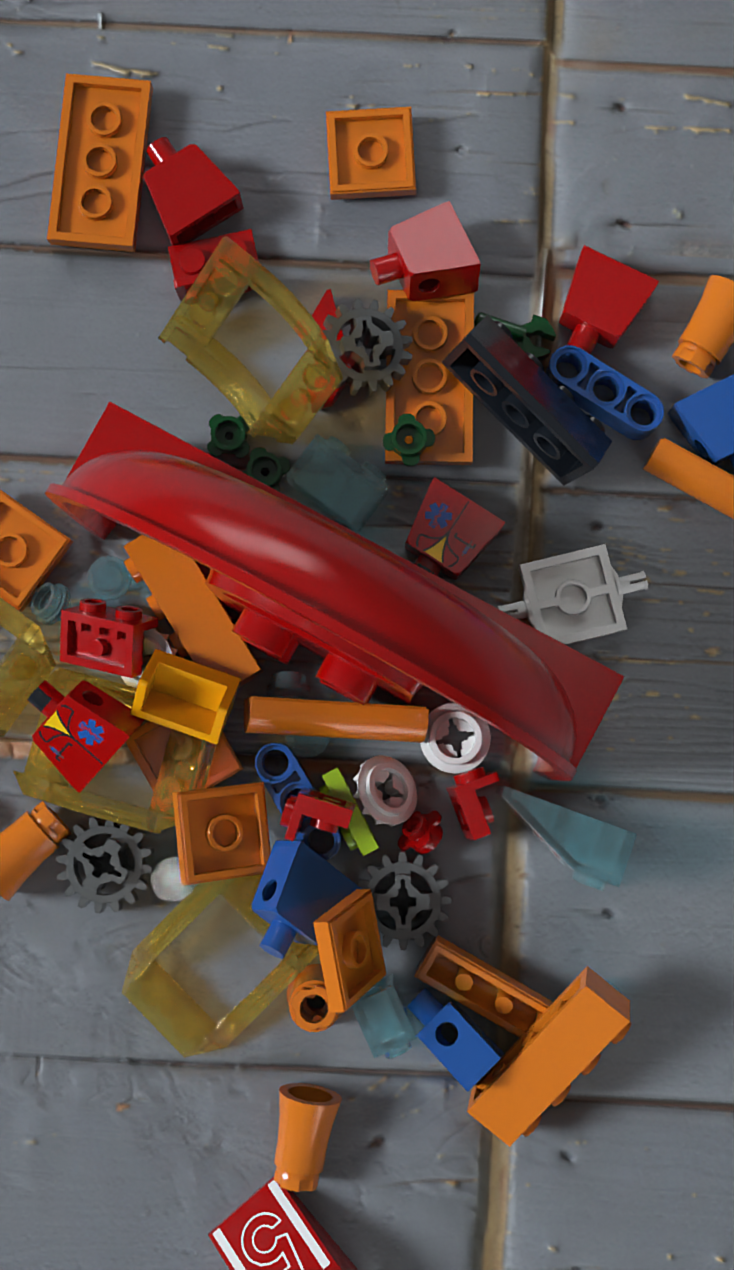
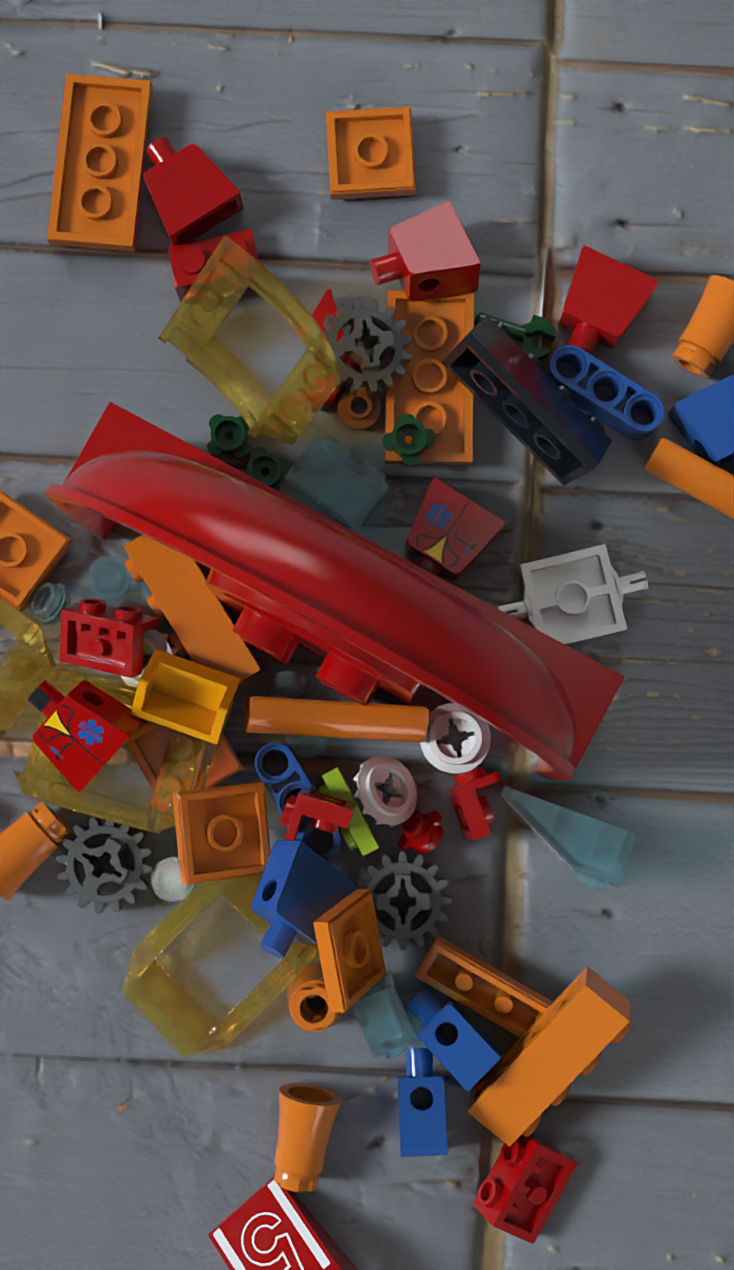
(359, 421): none -> dark orange plate
(422, 1128): none -> blue torso
(524, 1187): none -> red bracket

